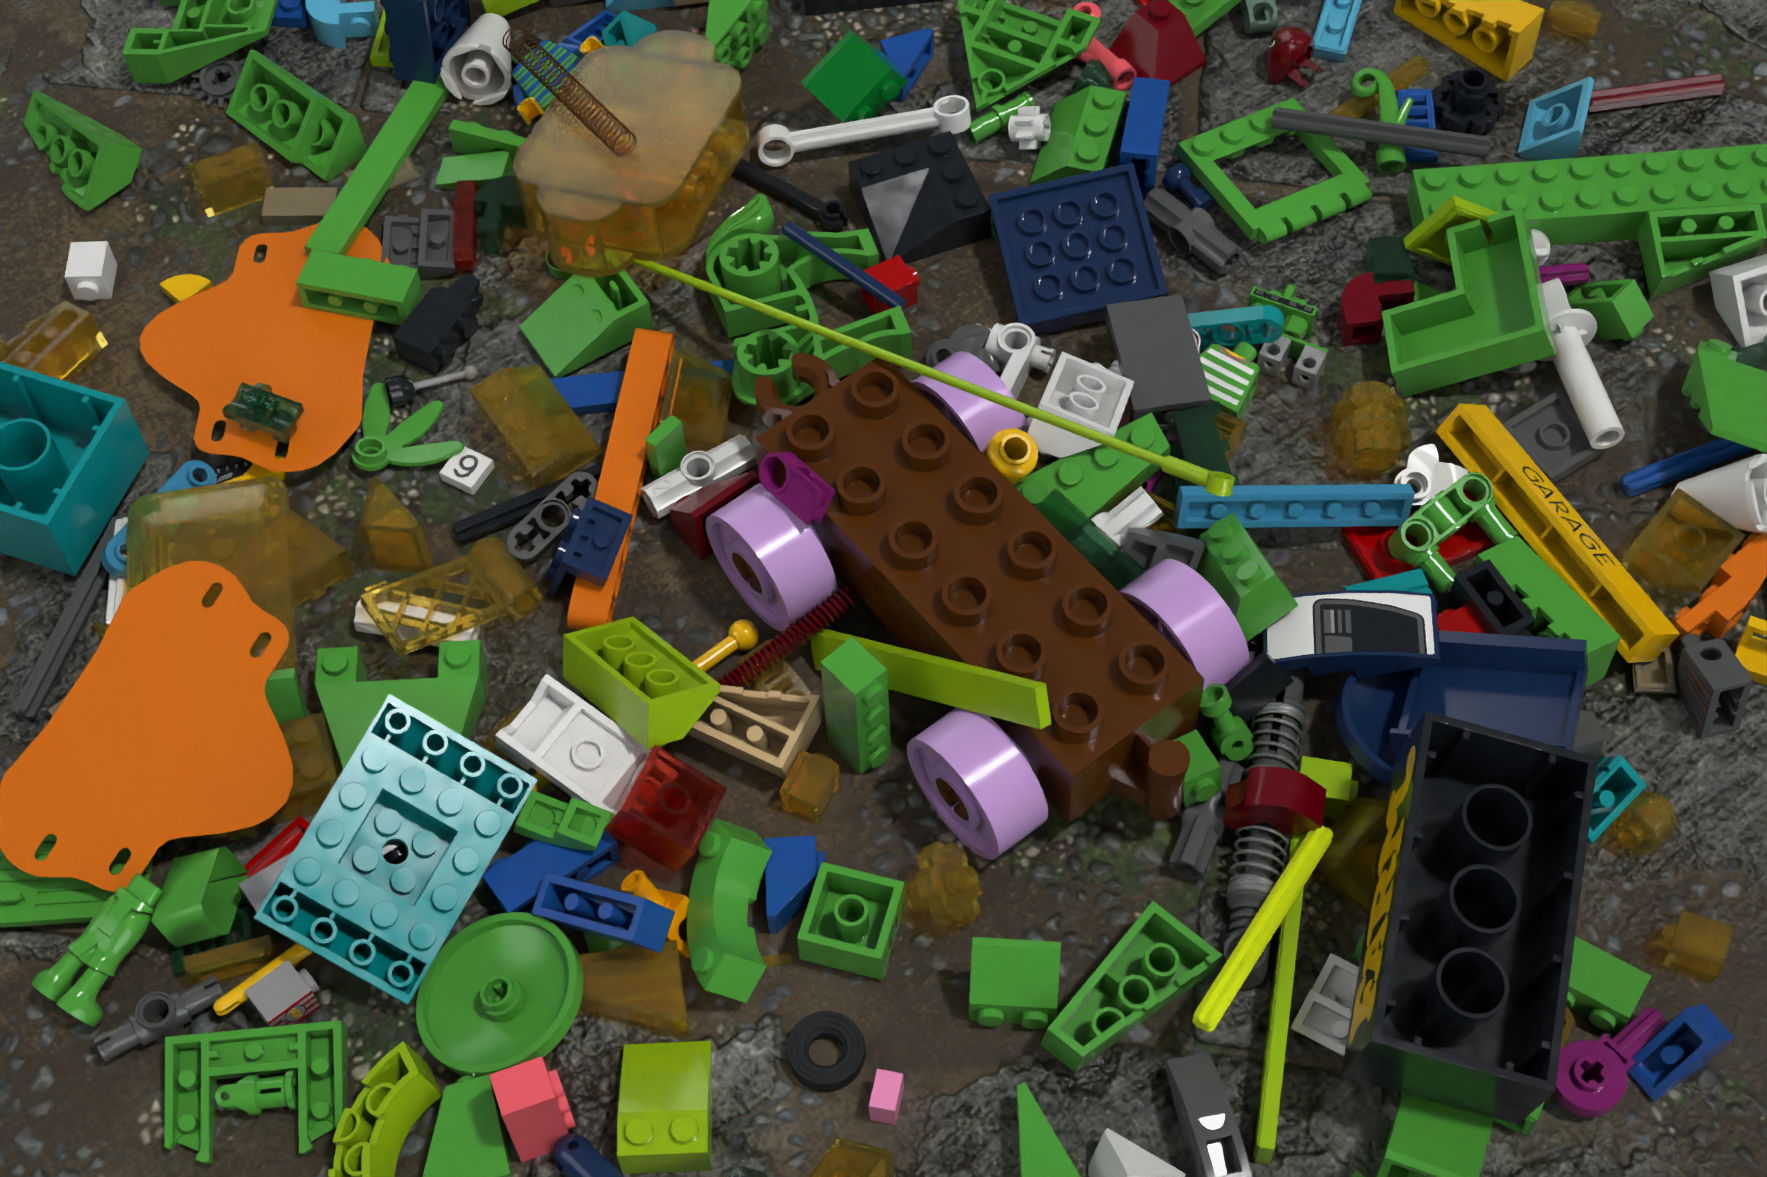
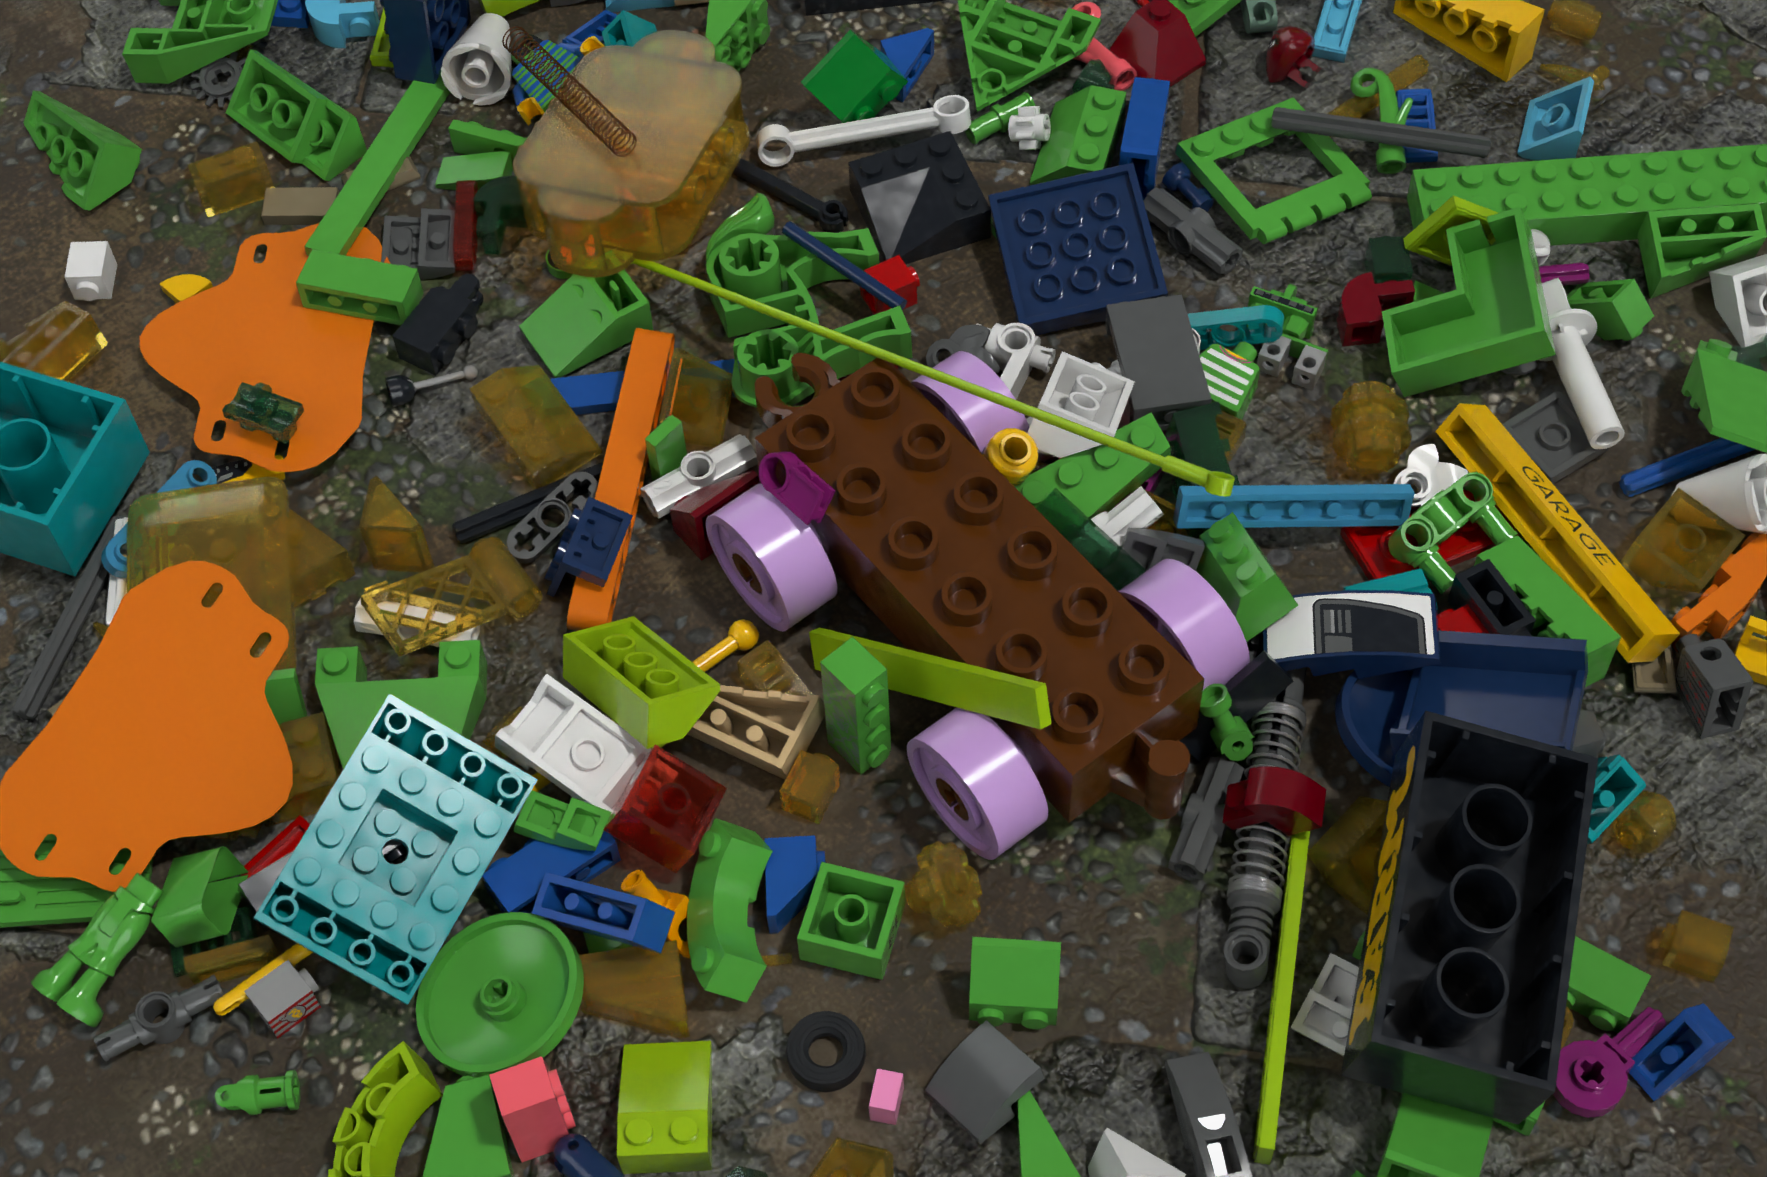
(199, 1060): bright green wedge -> none
(379, 449): bright green plant -> none
(467, 470): white tile -> none
(758, 655): dark red piece -> none
(983, 1081): none -> dark grey slope
(1134, 982): bright green wedge -> none
(1204, 771): bright green brick -> none
(1261, 929): neon yellow axle -> none
(1334, 777): lime brick -> none
(1468, 101): black plant -> none
(1572, 75): none -> clear yellow bar
(1656, 92): axle -> none

